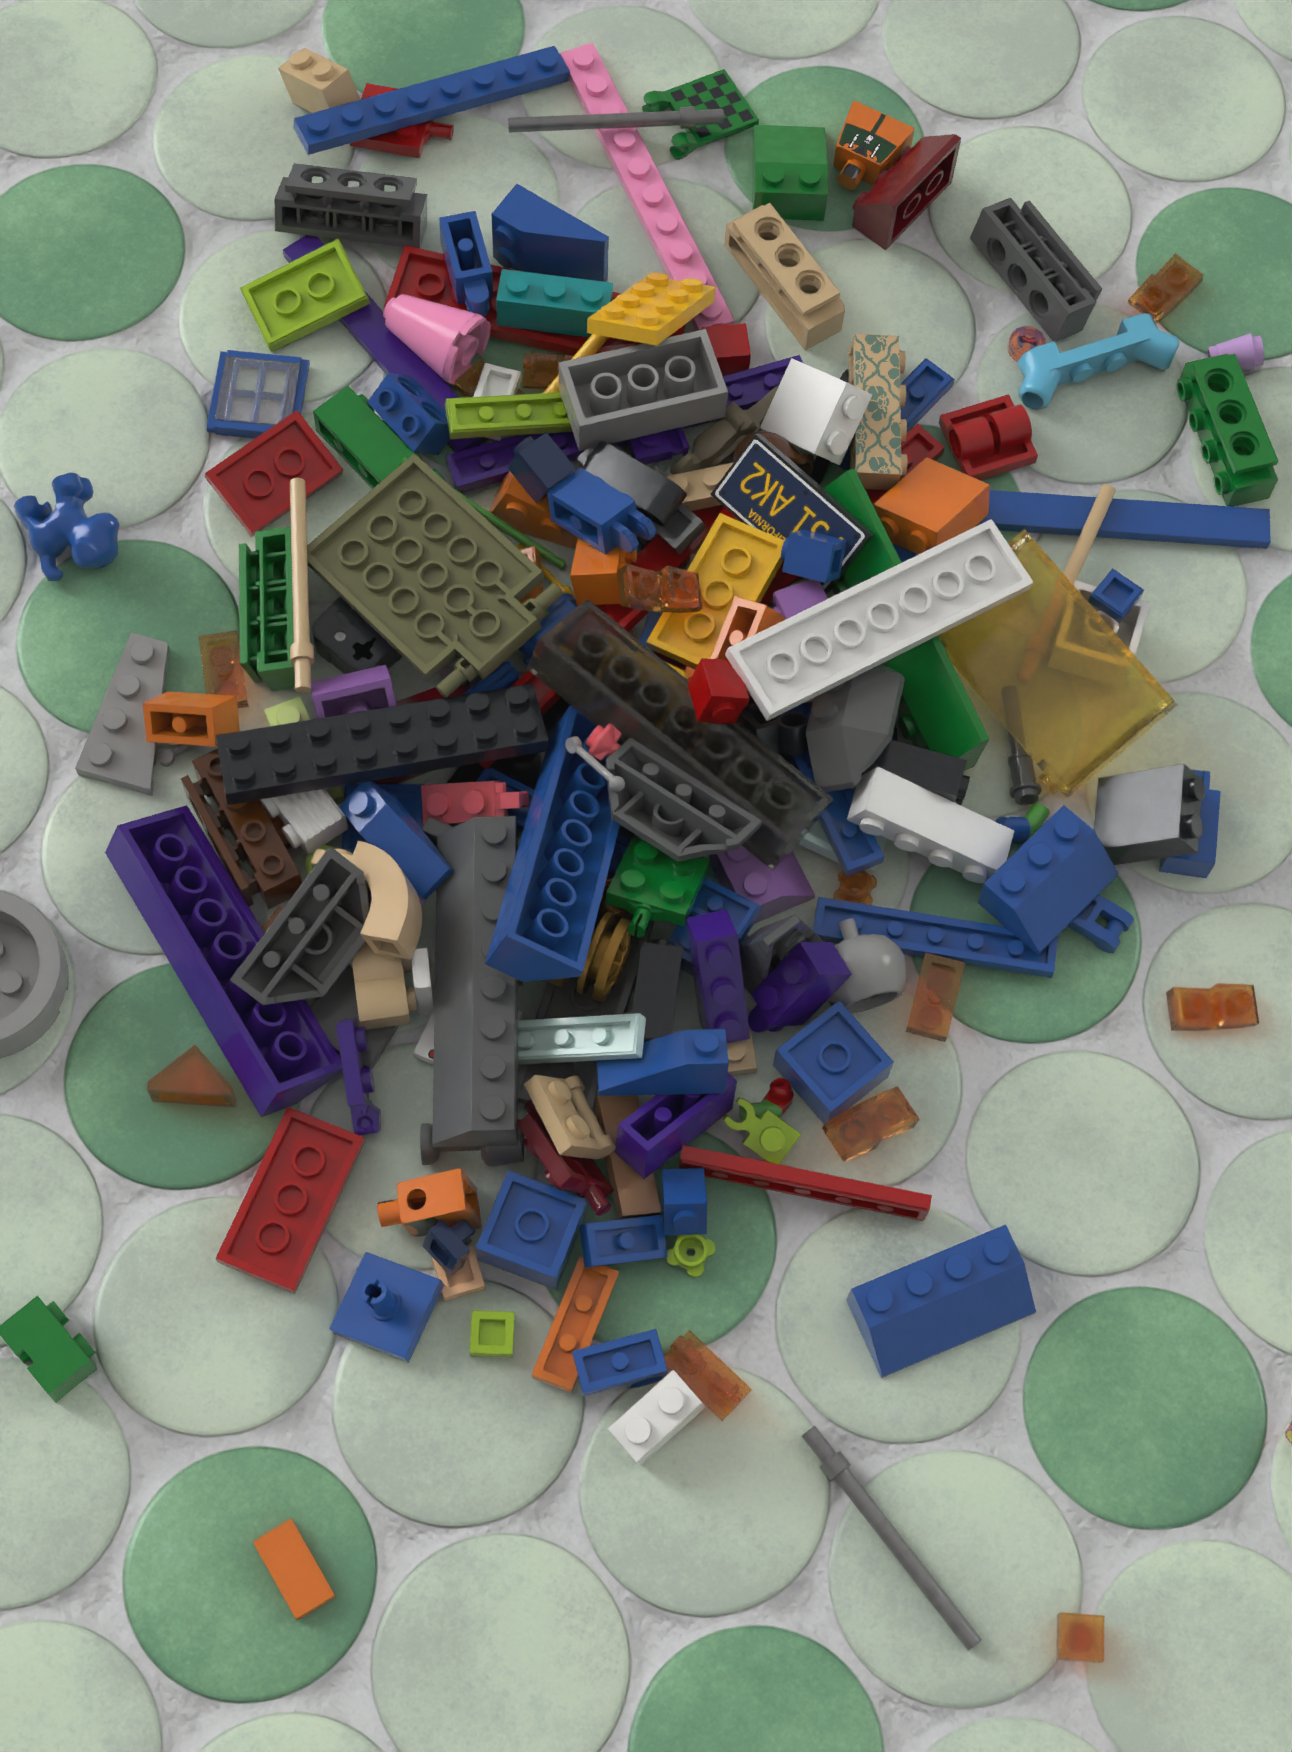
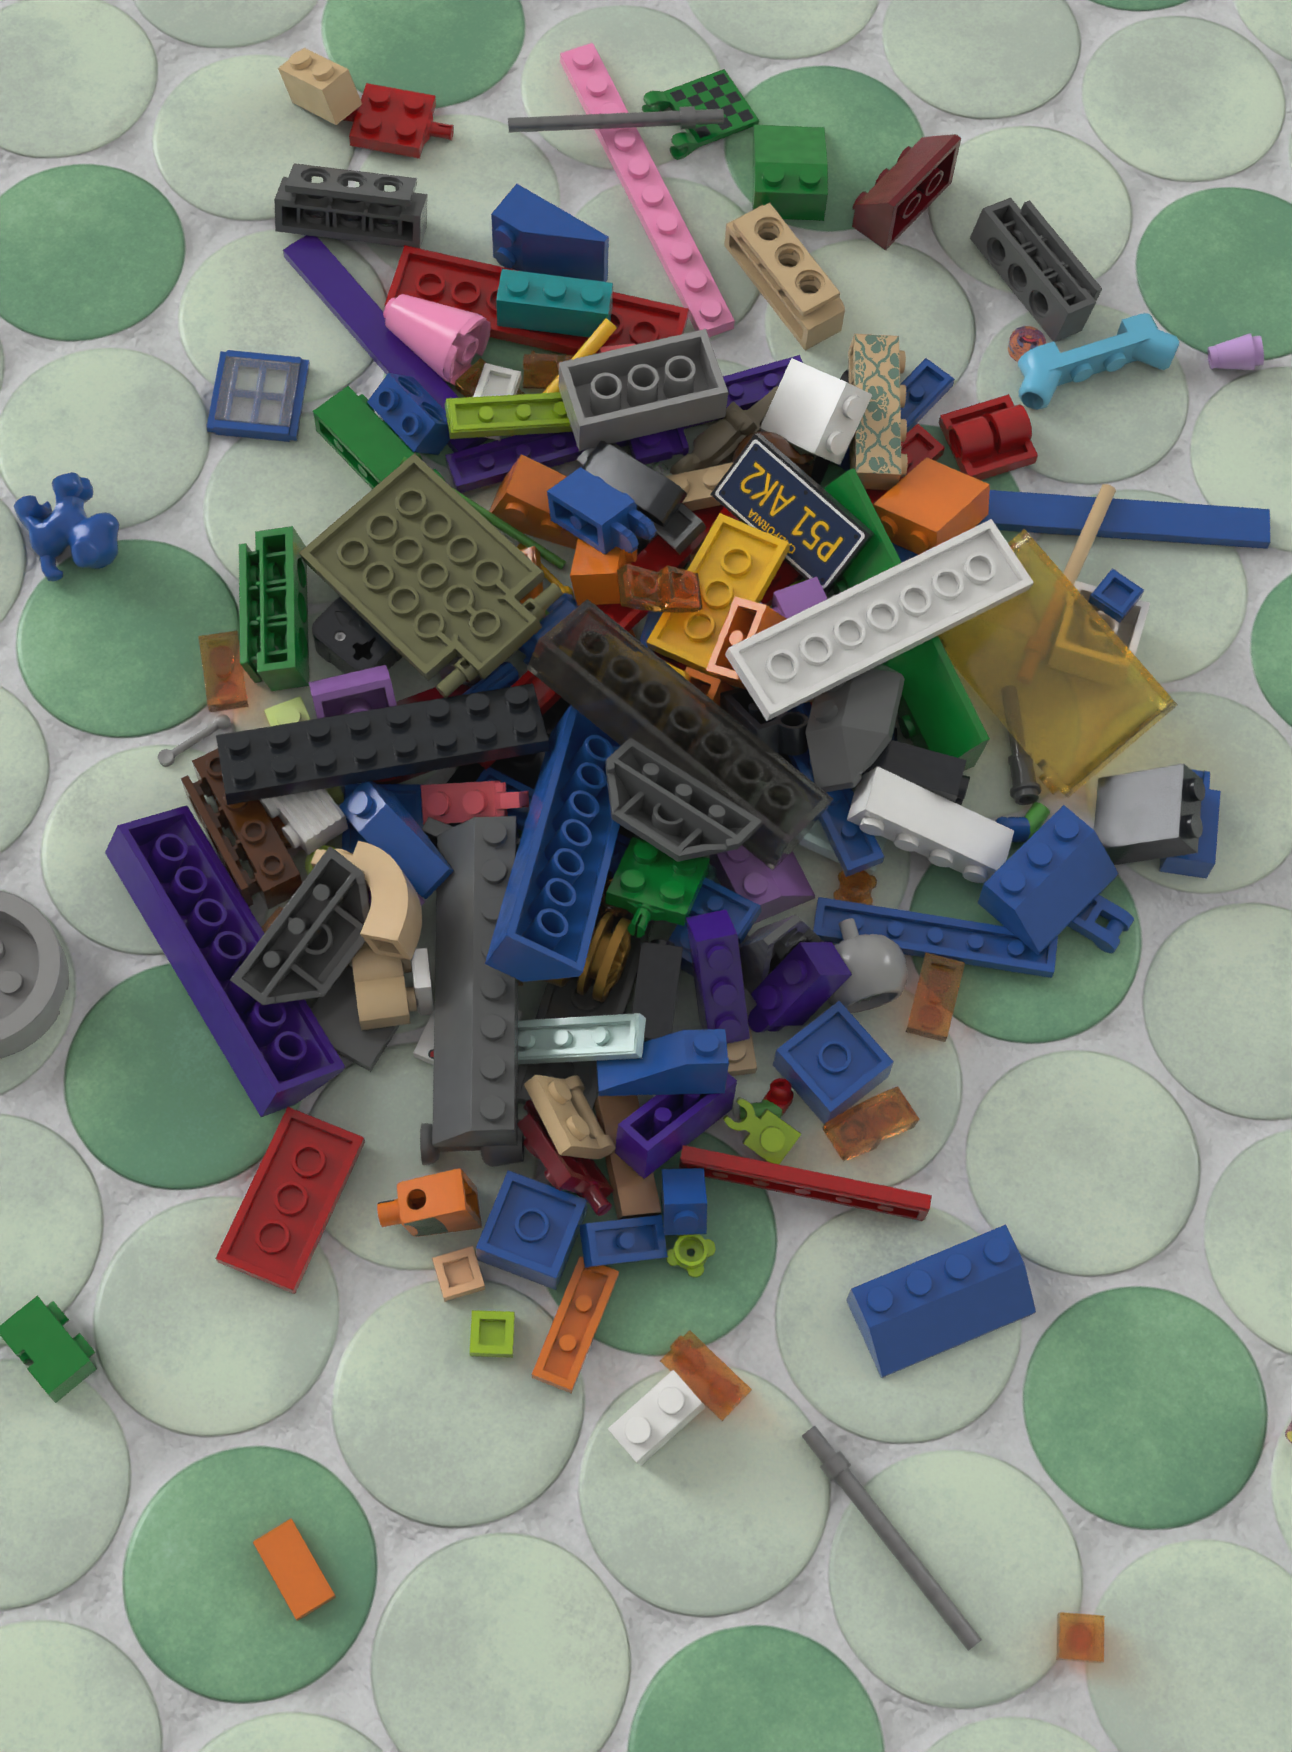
(117, 741): light grey wing -> none
(190, 718): orange brick -> none
(191, 1081): clear orange slope -> none
(258, 476): red plate -> none
(301, 650): tan bar -> none
(304, 295): lime tile -> none
(357, 1078): dark purple hinge -> none
(387, 1307): blue tile -> none
(430, 100): blue plate -> none
(449, 1245): dark blue tile -> none
(467, 261): blue brick -> none
(539, 466): dark blue brick -> none
(574, 745): light grey hinge -> none
(603, 741): coral plate -> none
(621, 1362): blue plate -> none
(652, 309): yellow plate -> none
(717, 692): red brick -> none
(730, 346): red brick -> none
(813, 555): blue brick -> none
(869, 145): orange torso -> none
(1166, 289): clear orange slope -> none
(1213, 1008): clear orange slope -> none
(1229, 429): green brick -> none

